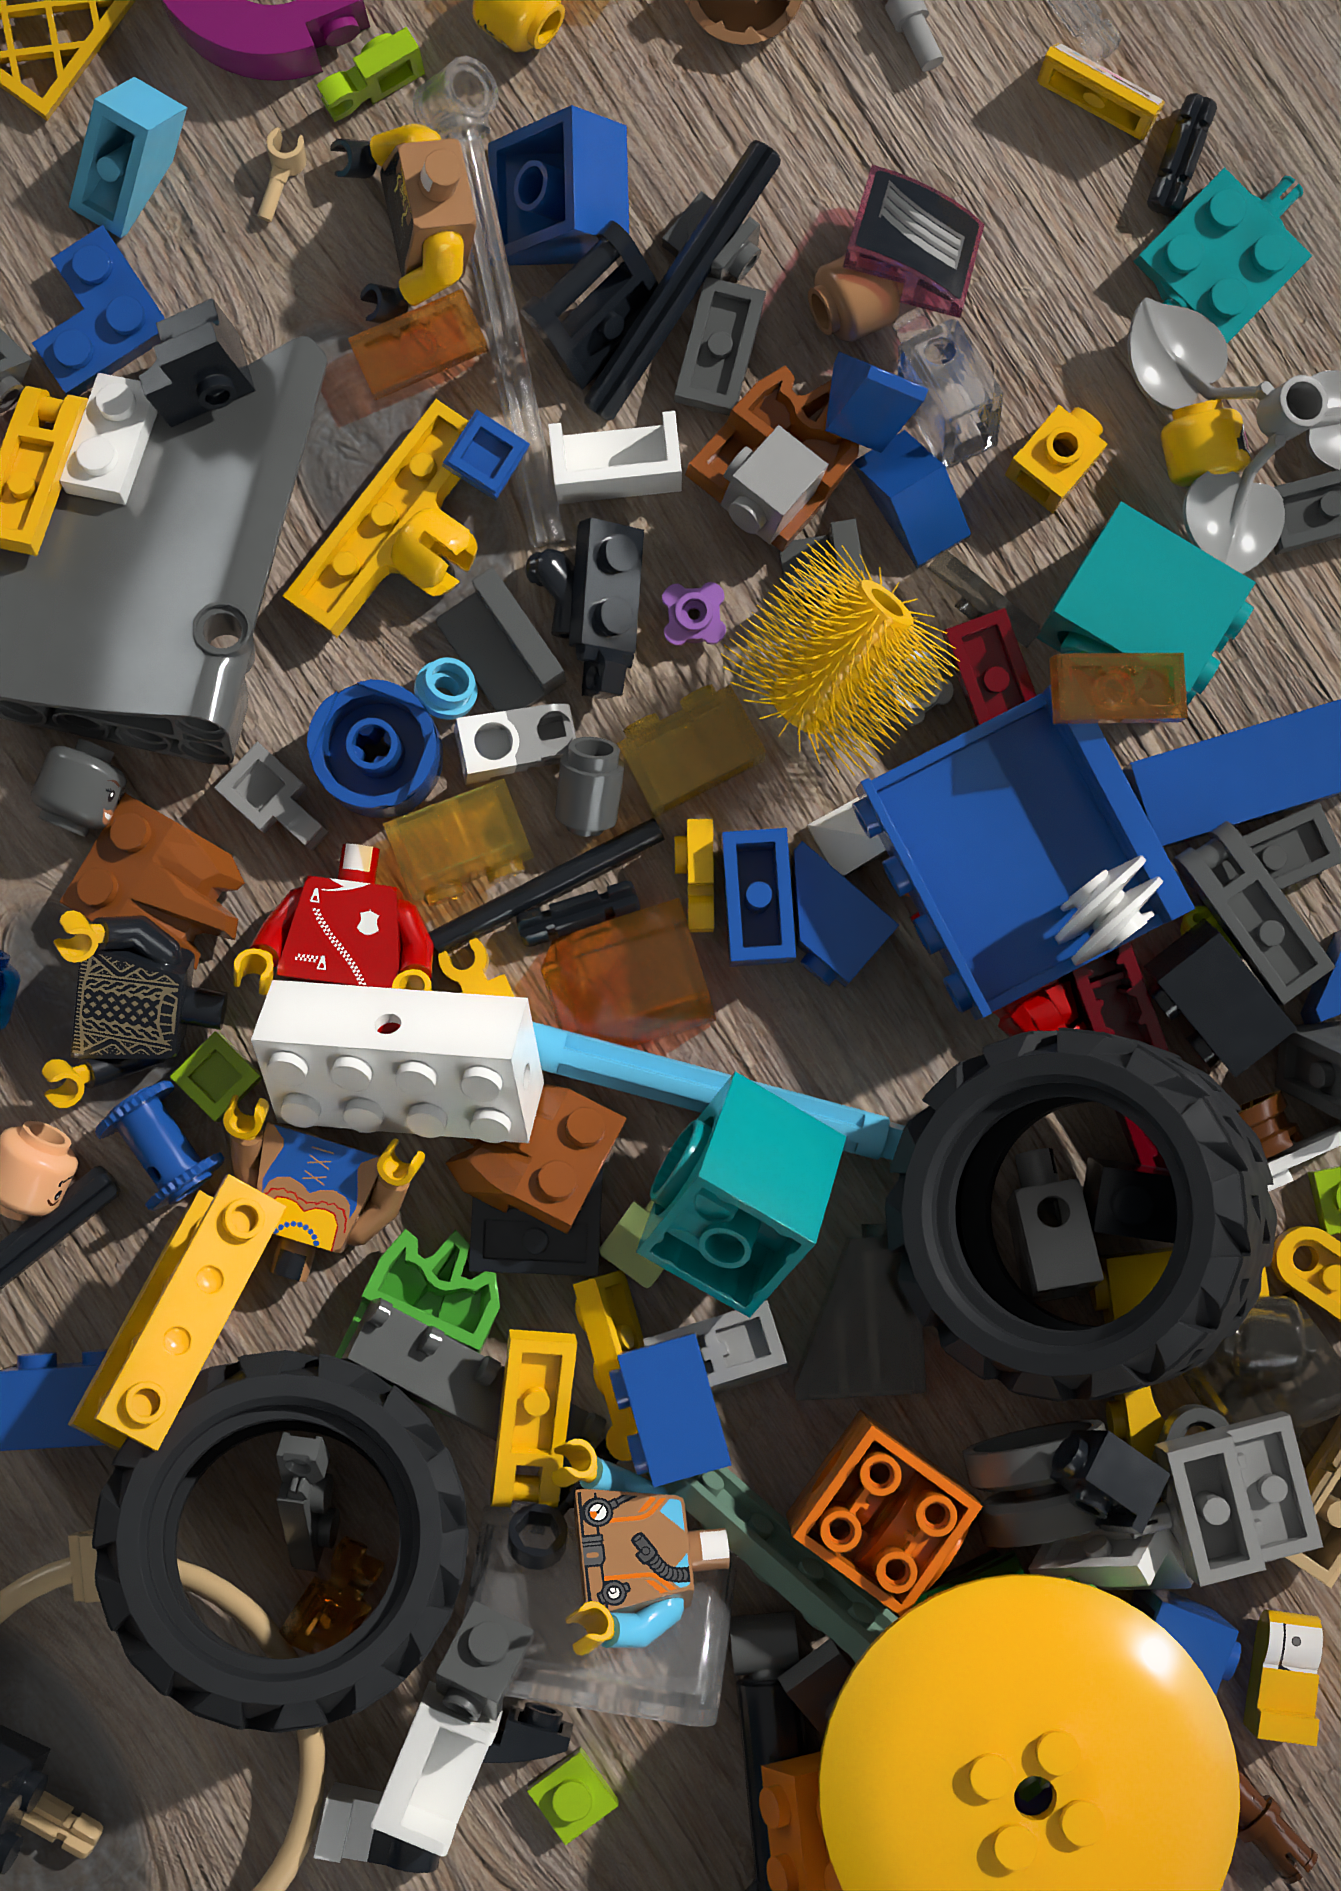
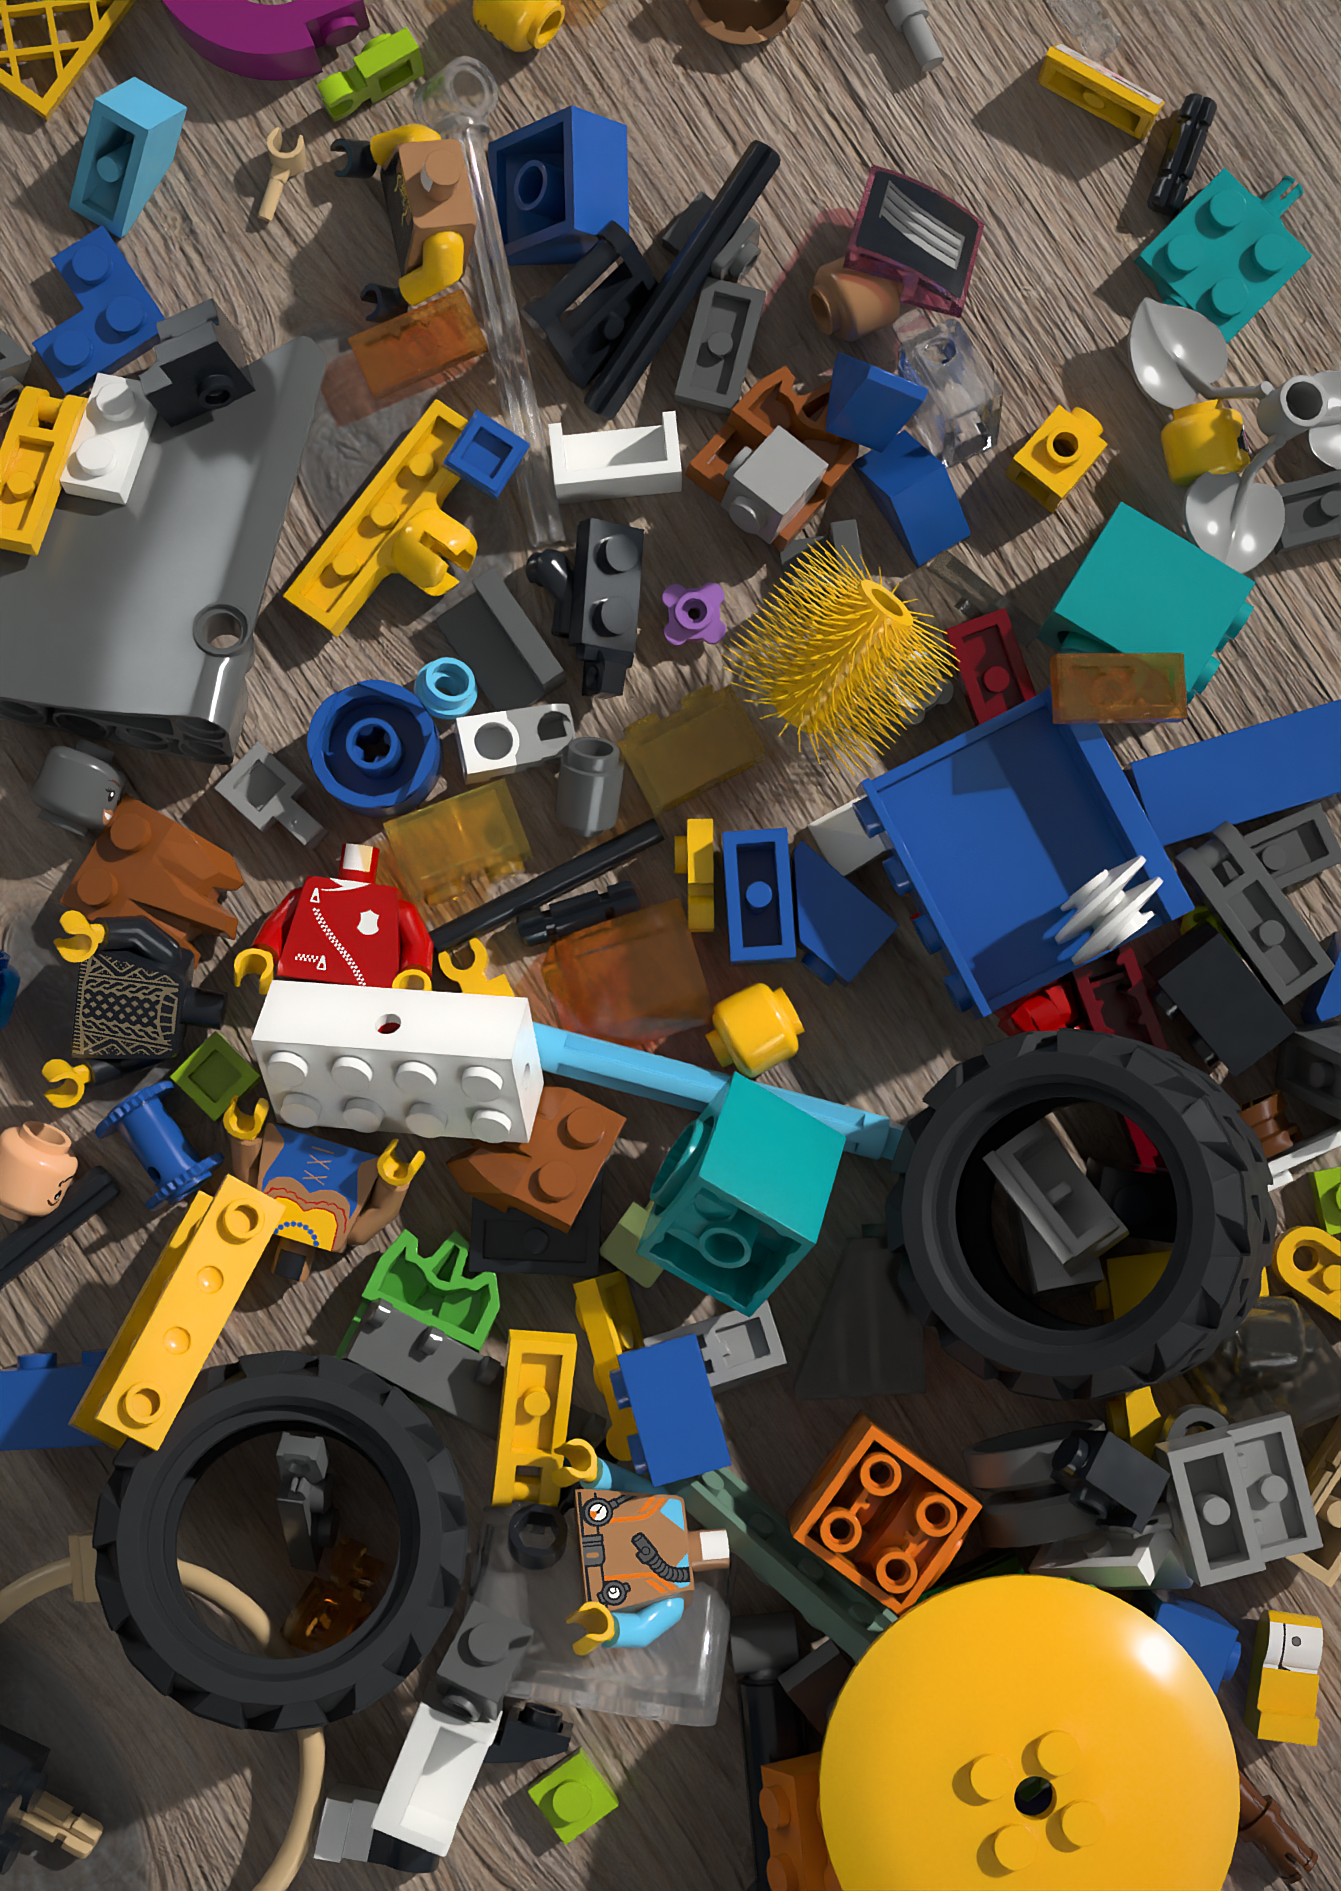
(754, 1029): none -> yellow head
(1056, 1198): none -> light grey hinge

